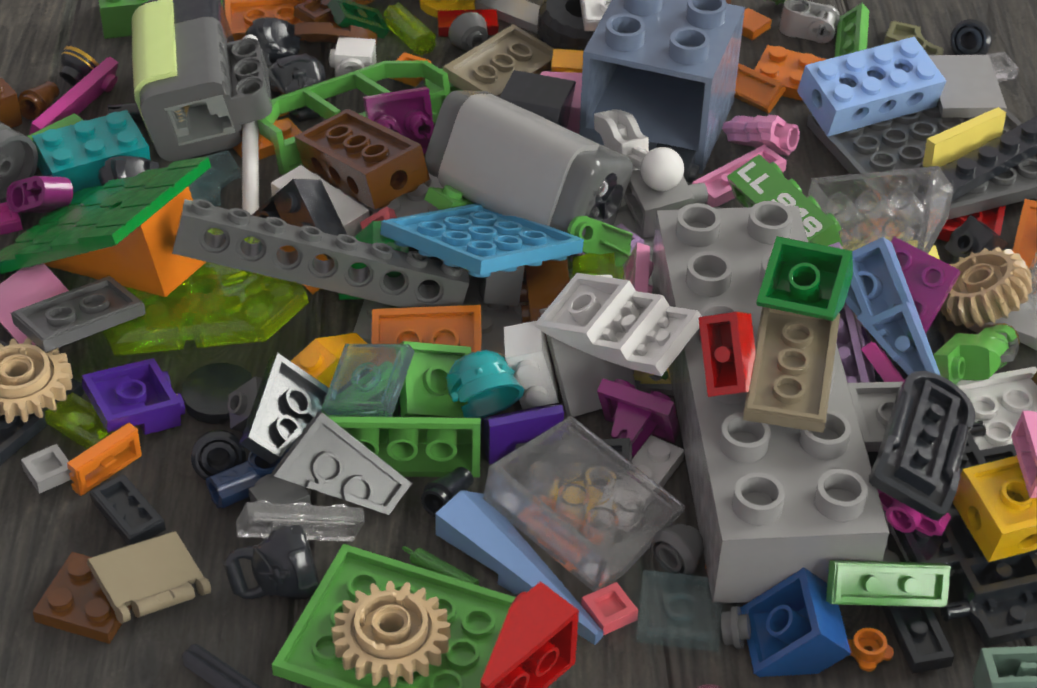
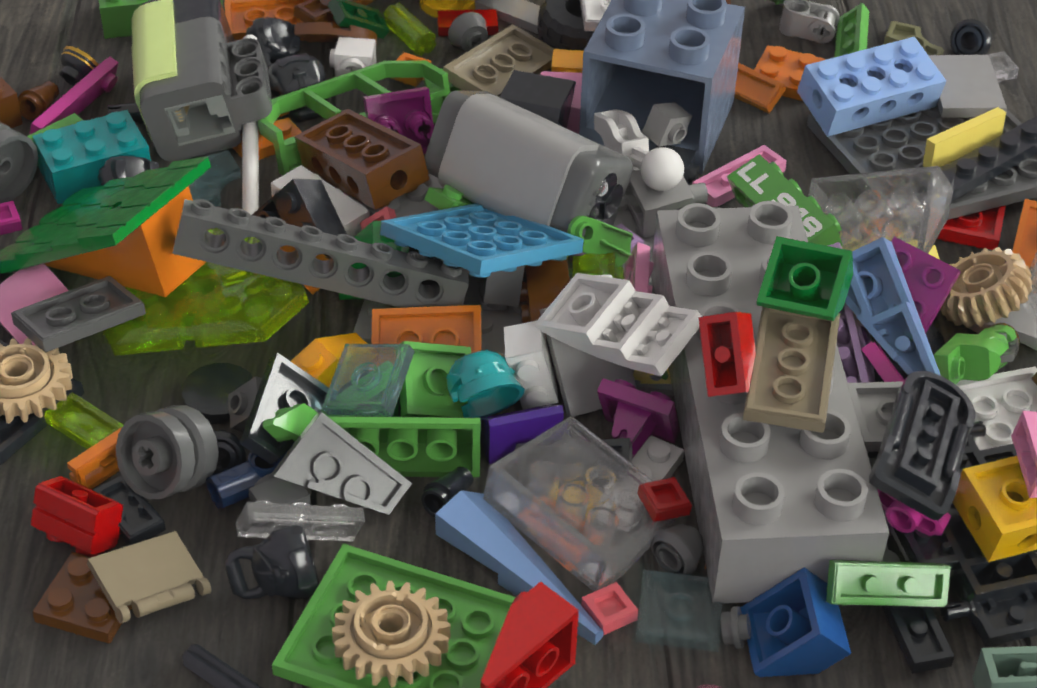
(39, 194): magenta beam -> none
(47, 468): light grey plate -> none
(76, 516): none -> red brick
(134, 395): dark purple plate -> none
(166, 451): none -> dark grey wheel
(289, 422): none -> bright green slope
(430, 562): bright green piece -> none
(664, 499): none -> red tile
(667, 124): none -> light grey plate
(754, 24): orange tile -> none
(763, 130): bright pink rock -> none
(875, 642): orange plate -> none
(972, 237): black brick -> none

